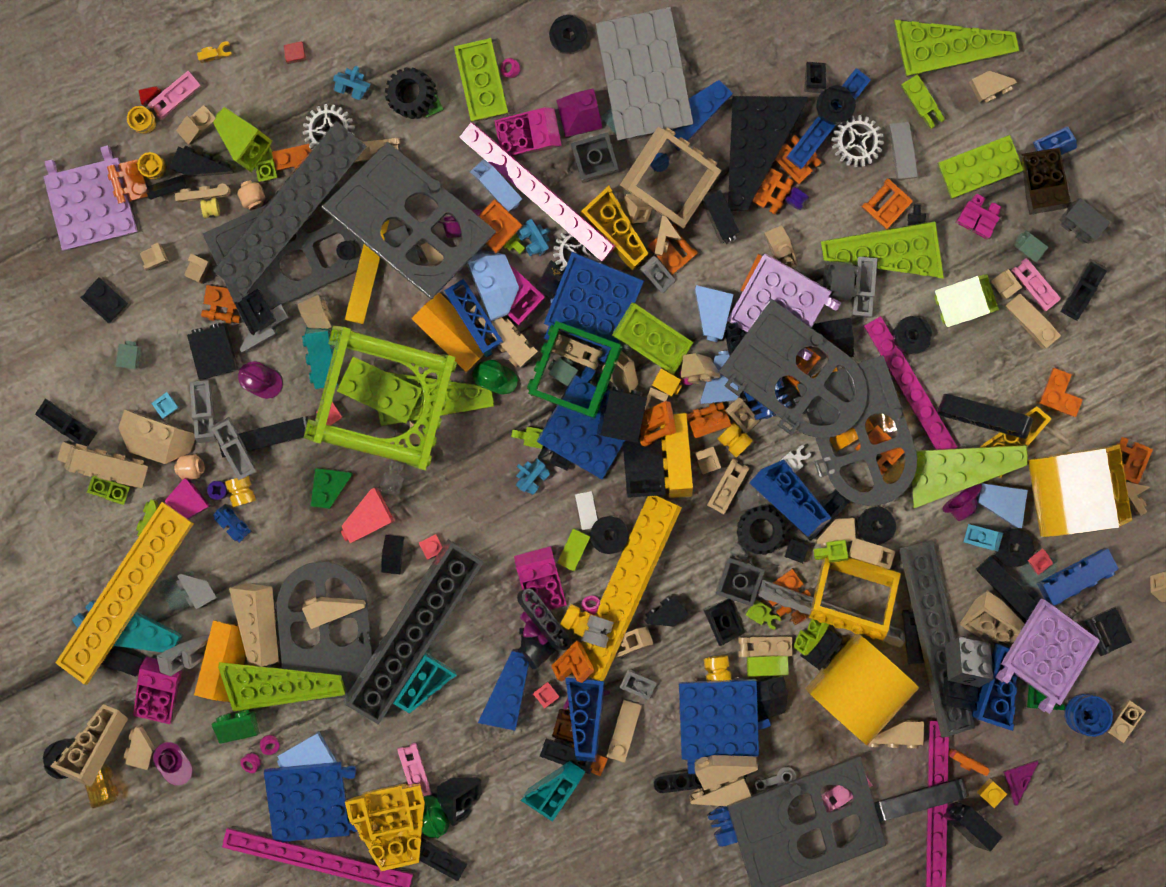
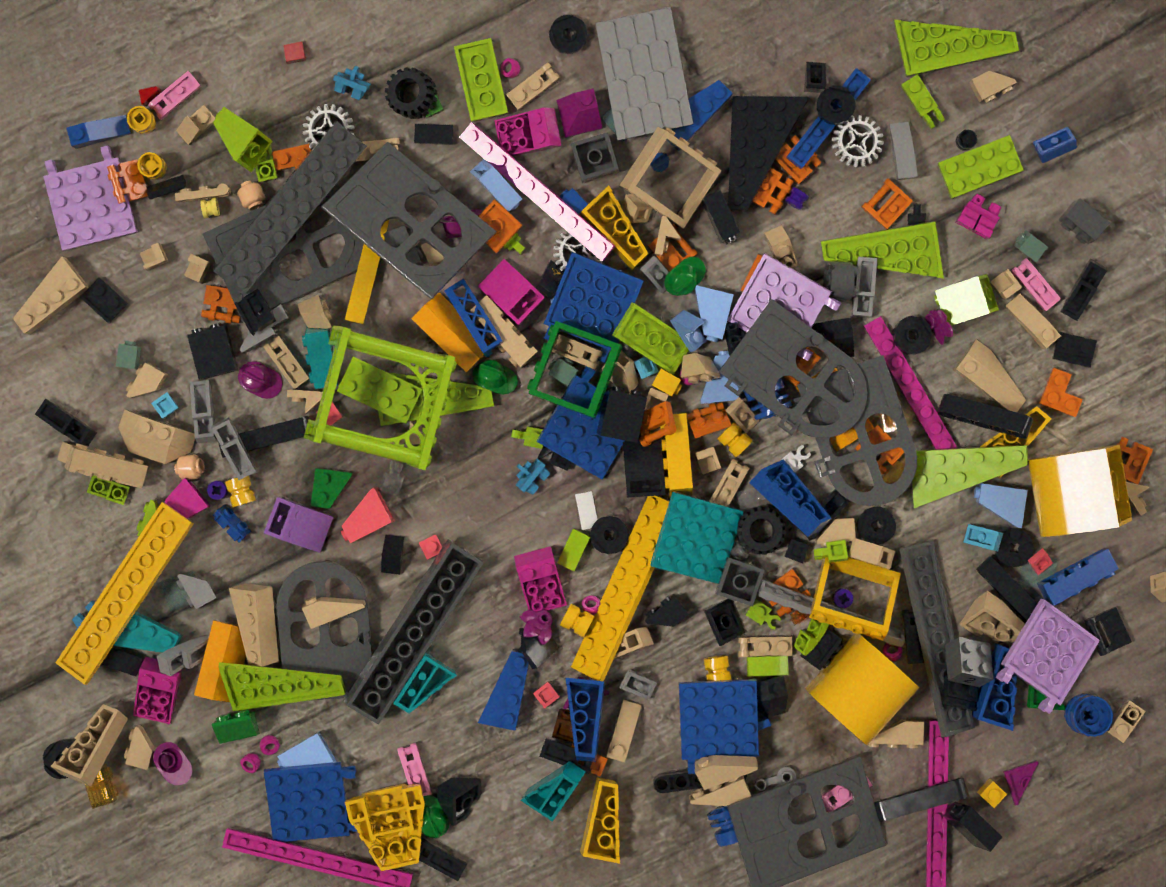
(53, 294): none -> tan wedge
(98, 131): none -> blue slope
(148, 381): none -> tan slope
(194, 165): black slope -> none
(210, 54): yellow plate -> none
(287, 363): none -> tan plate
(298, 524): none -> medium lavender slope
(312, 398): none -> tan slope
(345, 250): black tile -> none
(433, 134): none -> black tile
(494, 282): light blue wedge -> none
(532, 86): none -> tan plate
(537, 236): dark azure hips -> none
(542, 622): black beam -> none
(574, 200): none -> blue brick
(574, 661): orange plate -> none
(597, 631): light grey wheel -> none
(602, 825): none -> yellow wedge
(645, 367): none -> medium azure plate
(685, 276): none -> green piece
(687, 328): none -> medium blue slope
(696, 537): none -> teal plate
(843, 594): none -> dark purple wheel
(892, 657): none -> dark pink piece
(938, 321): none -> magenta plate
(964, 503): magenta piece -> none
(967, 762): orange plate -> none
(968, 137): none -> black wheel
(987, 374): none -> tan wedge
(1045, 181): dark brown slope -> none
(1074, 349): none -> black plate

